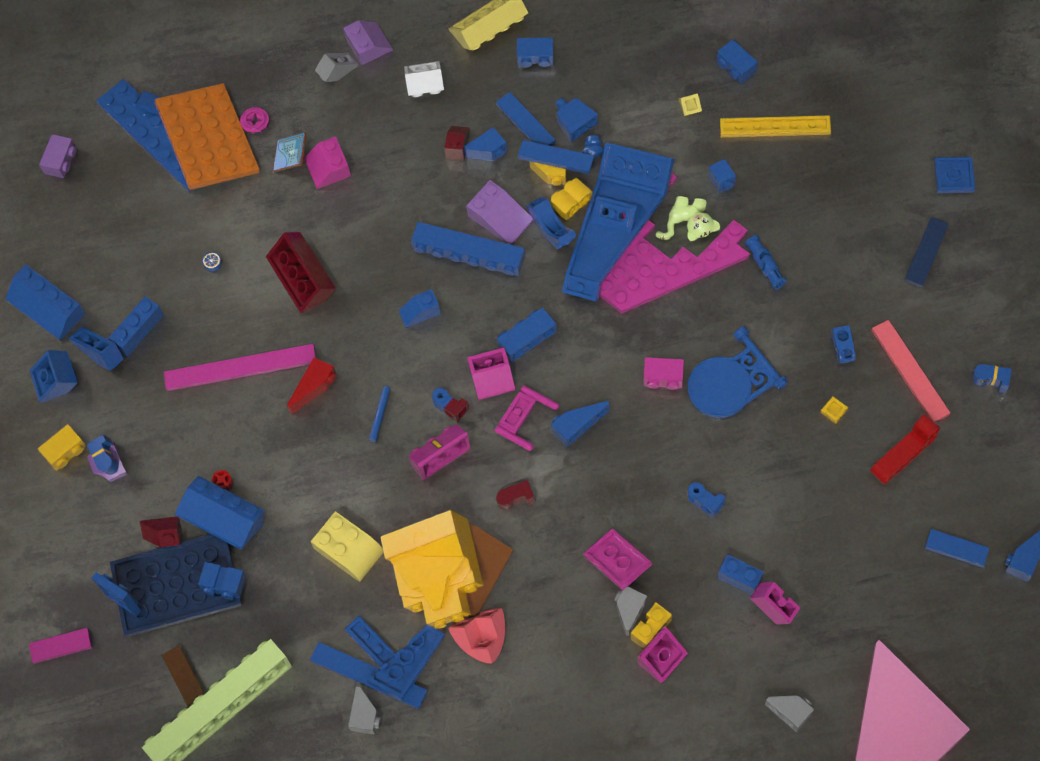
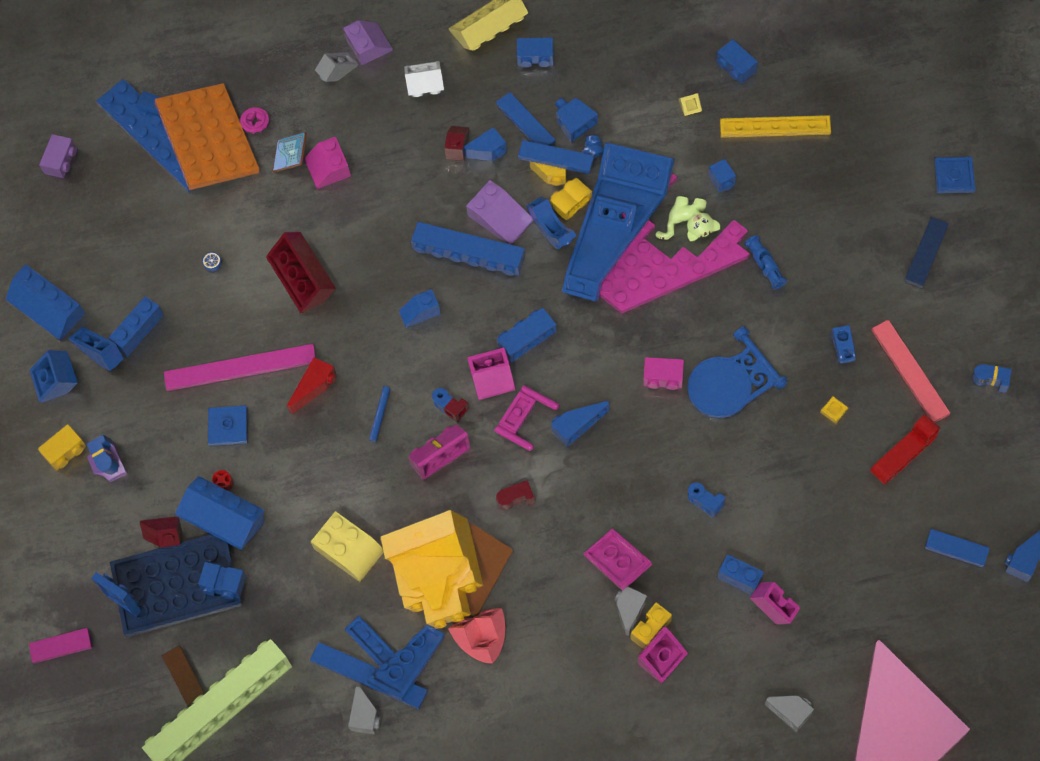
(227, 425): none -> blue plate

